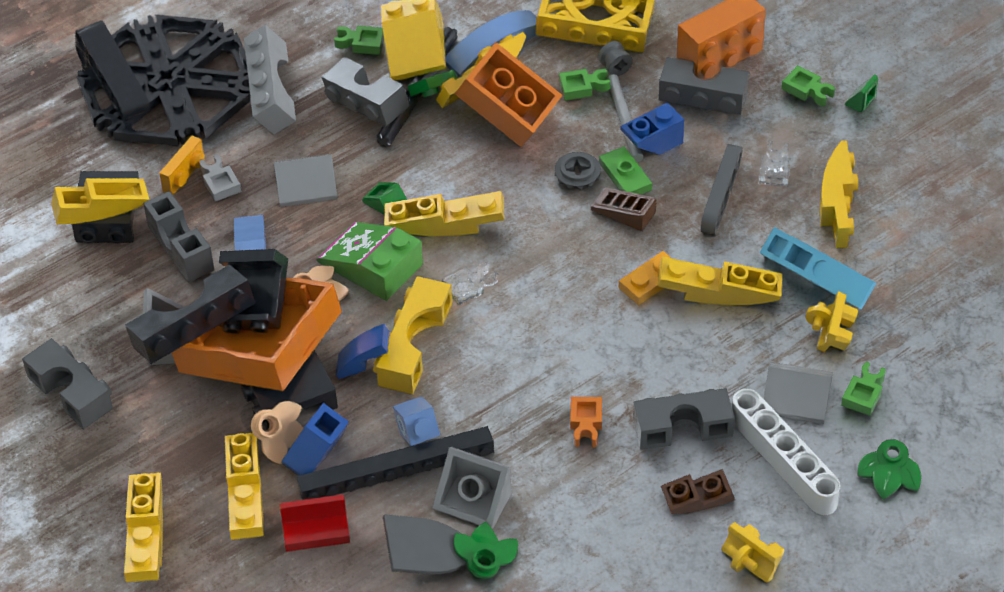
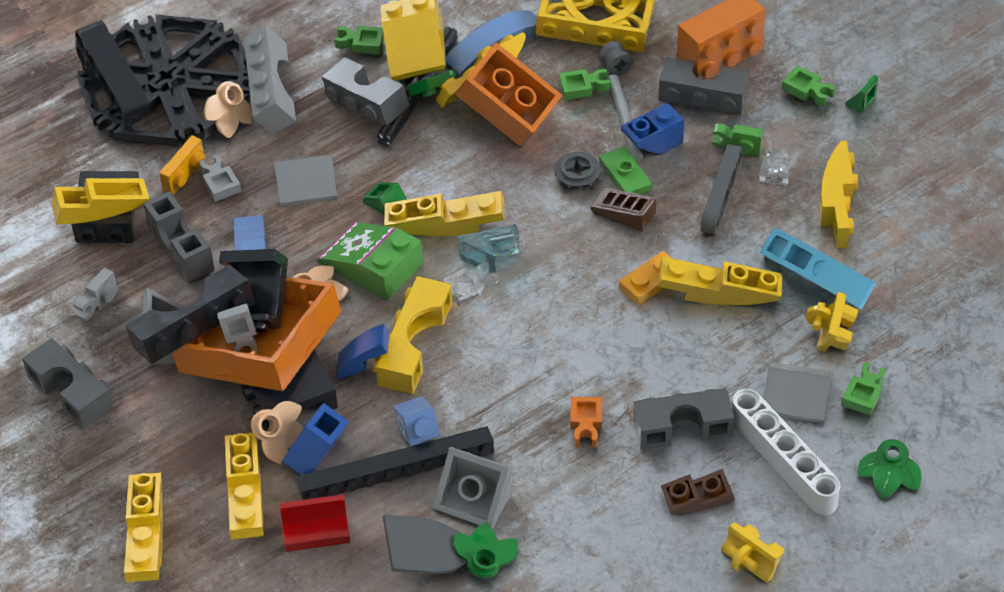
(99, 293): none -> light grey plate
(228, 111): none -> light nougat plate
(238, 327): none -> light grey plate
(488, 245): none -> clear light blue slope
(745, 136): none -> bright green plate

